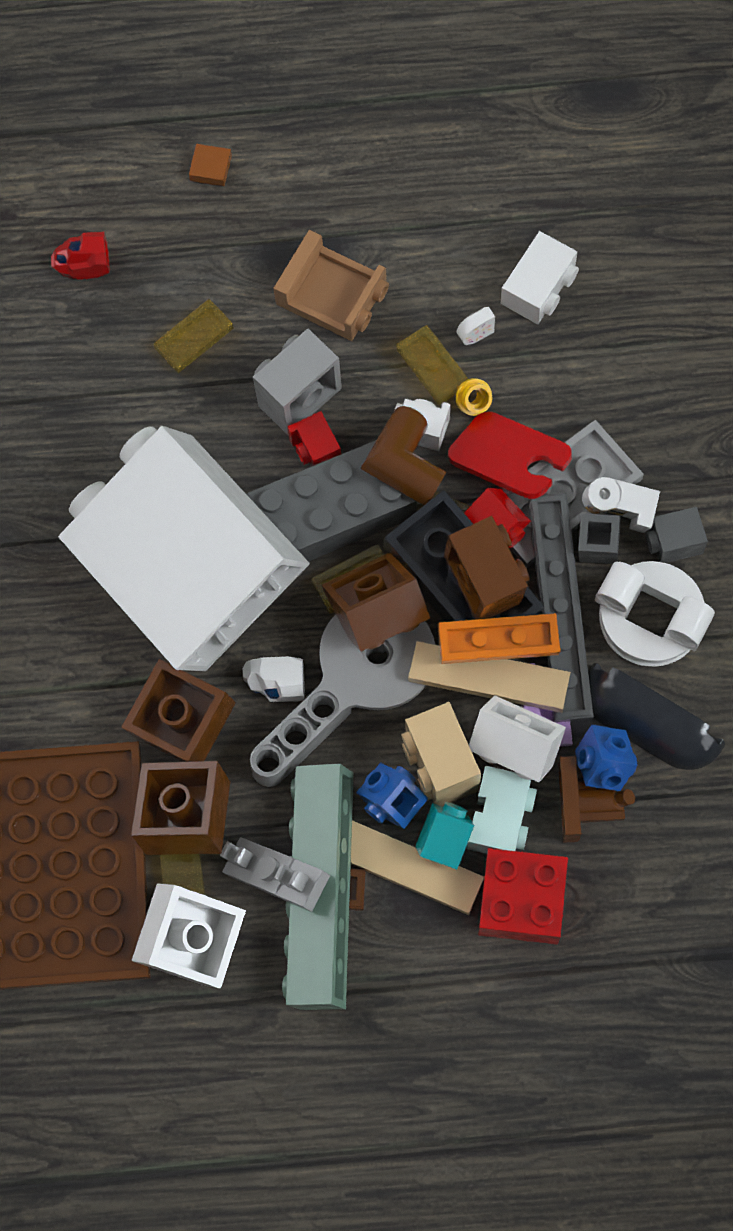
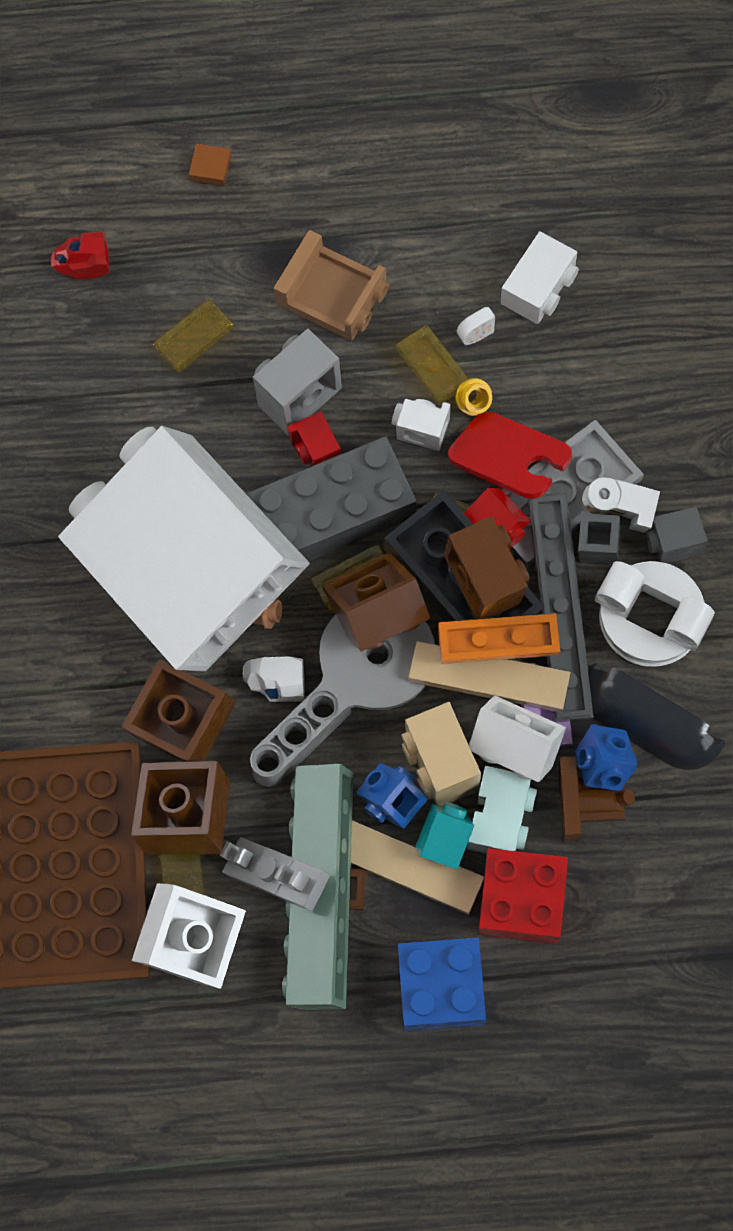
(270, 615): none -> nougat plate
(394, 458): reddish brown brick -> none
(441, 984): none -> blue brick

